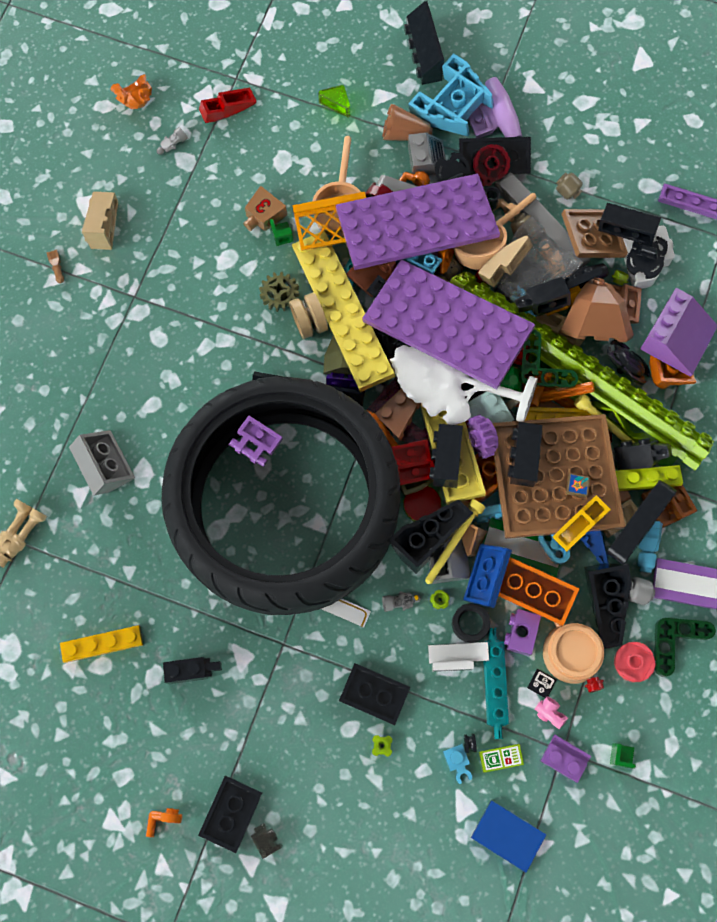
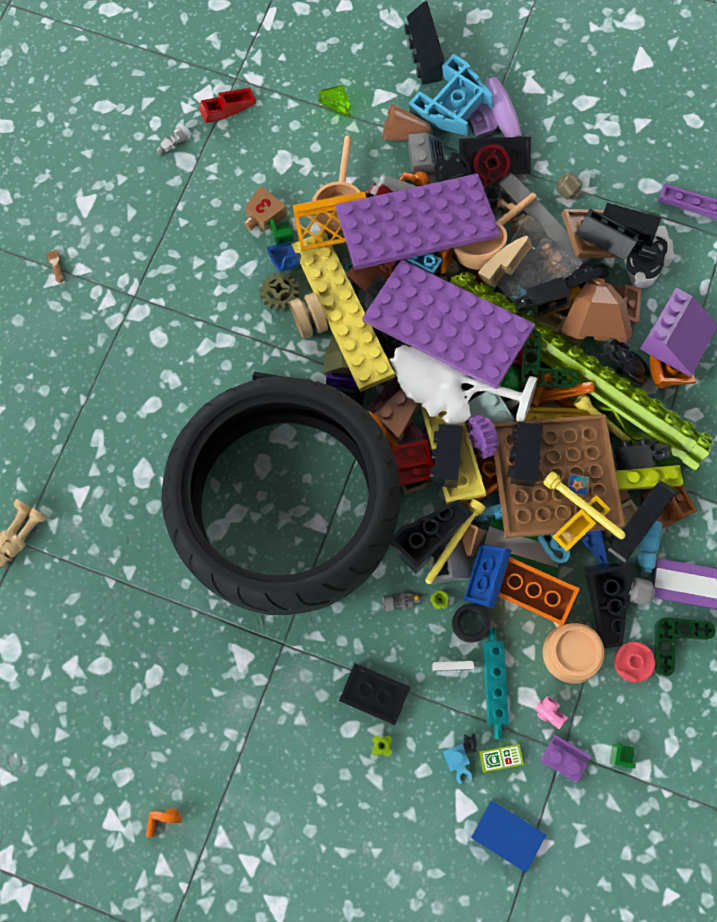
(100, 220): tan wedge -> none
(101, 461): light grey slope -> none
(101, 644): yellow plate -> none
(134, 95): orange helmet -> none
(189, 670): black hinge -> none
(230, 814): black plate -> none
(259, 435): medium lavender plate -> none
(265, 840): clear smoke brick -> none
(284, 256): none -> blue piece
(349, 612): white sticker -> none
(421, 503): red tile -> none
(458, 652): white sticker -> none
(530, 623): medium lavender brick -> none
(541, 683): black sticker -> none
(553, 481): none -> light yellow piece
(594, 684): red plate -> none
(607, 234): none -> black brick
(620, 277): lime plate -> none

